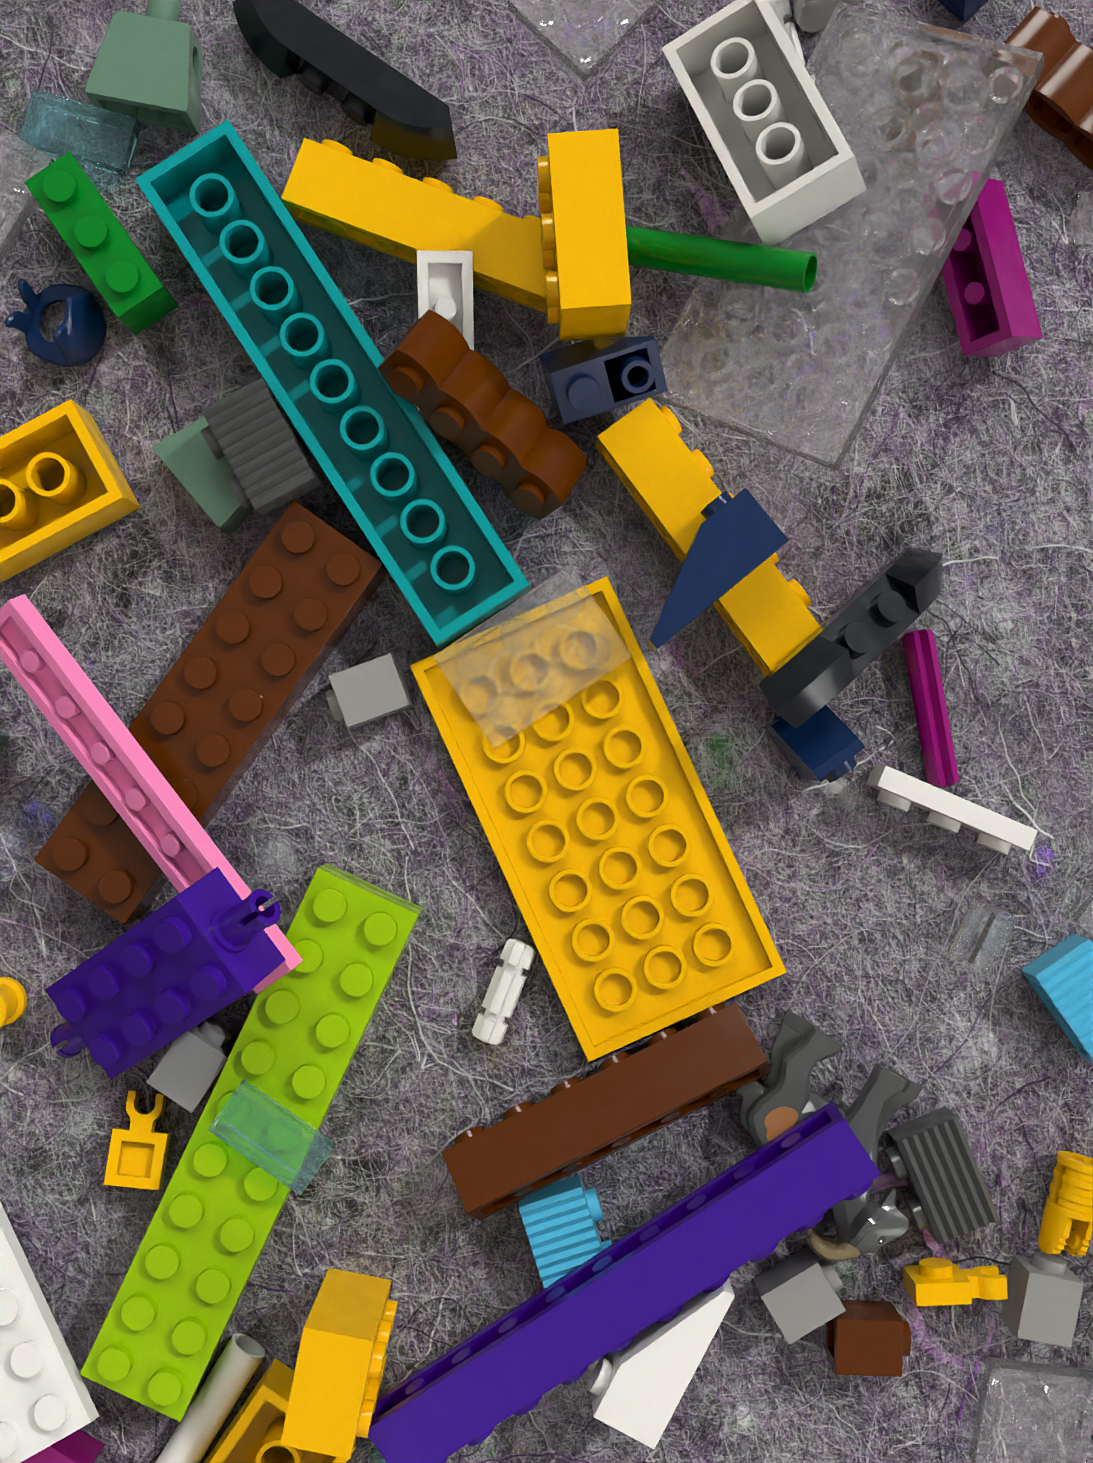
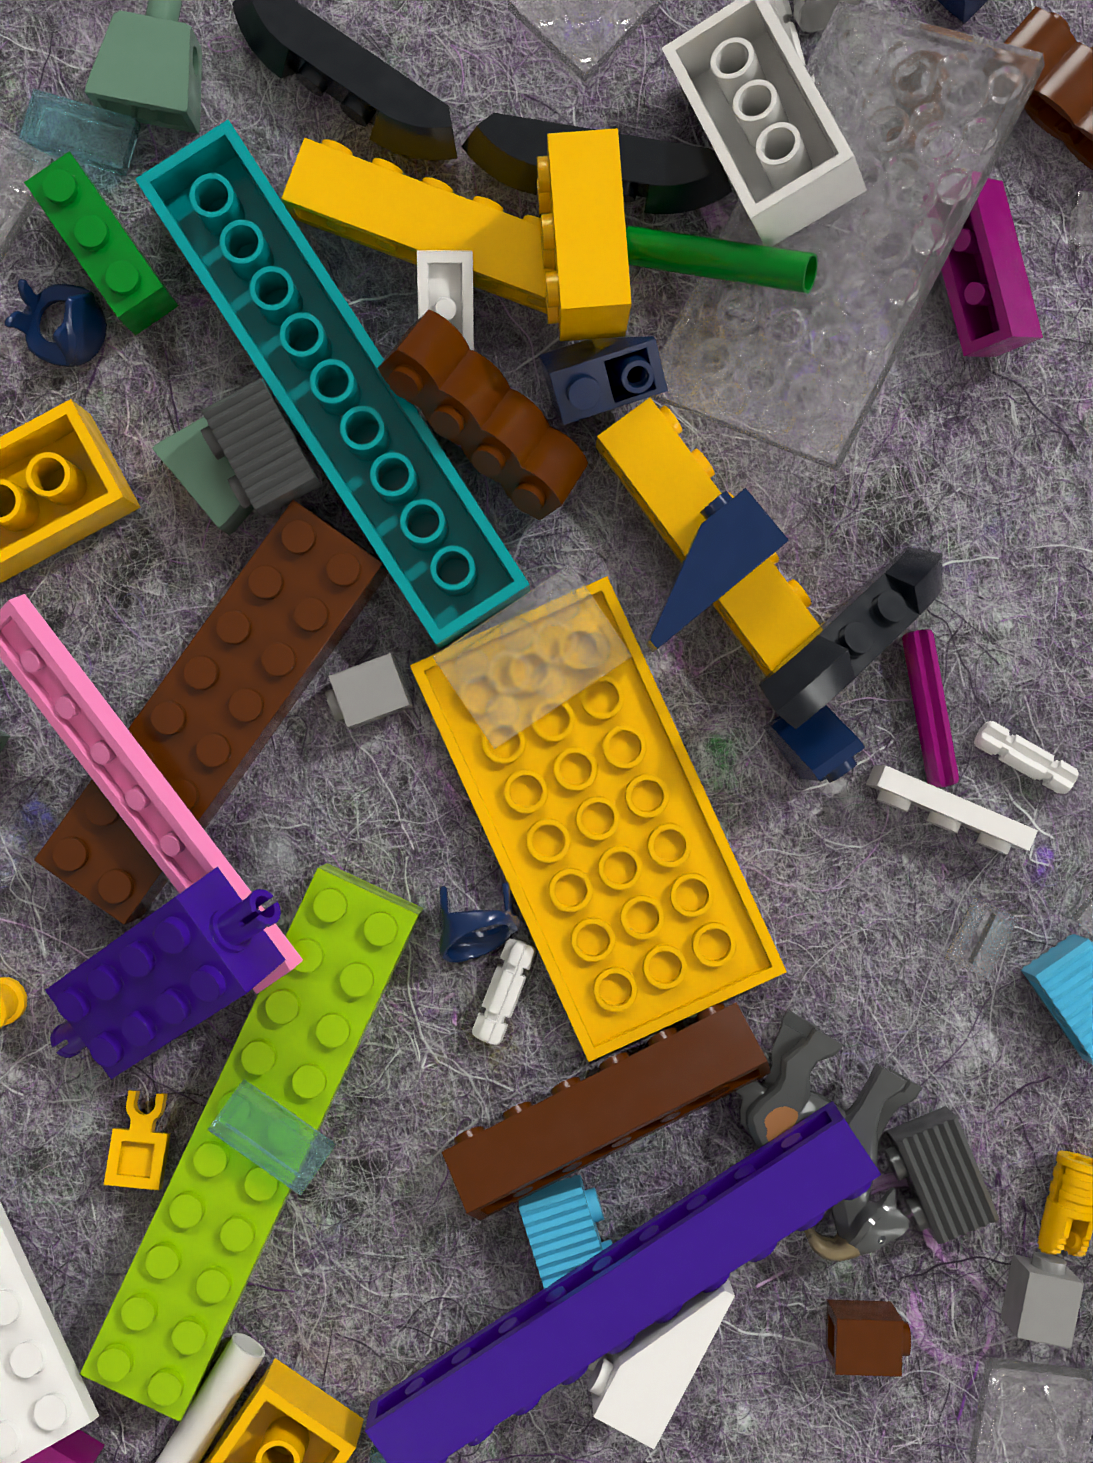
(193, 1064): light grey brick -> none
(340, 1364): yellow brick -> none
(457, 938): none -> dark blue piece
(666, 173): none -> black brick
(801, 1293): light grey brick -> none
(943, 1283): yellow plate -> none
(1026, 757): none -> white axle

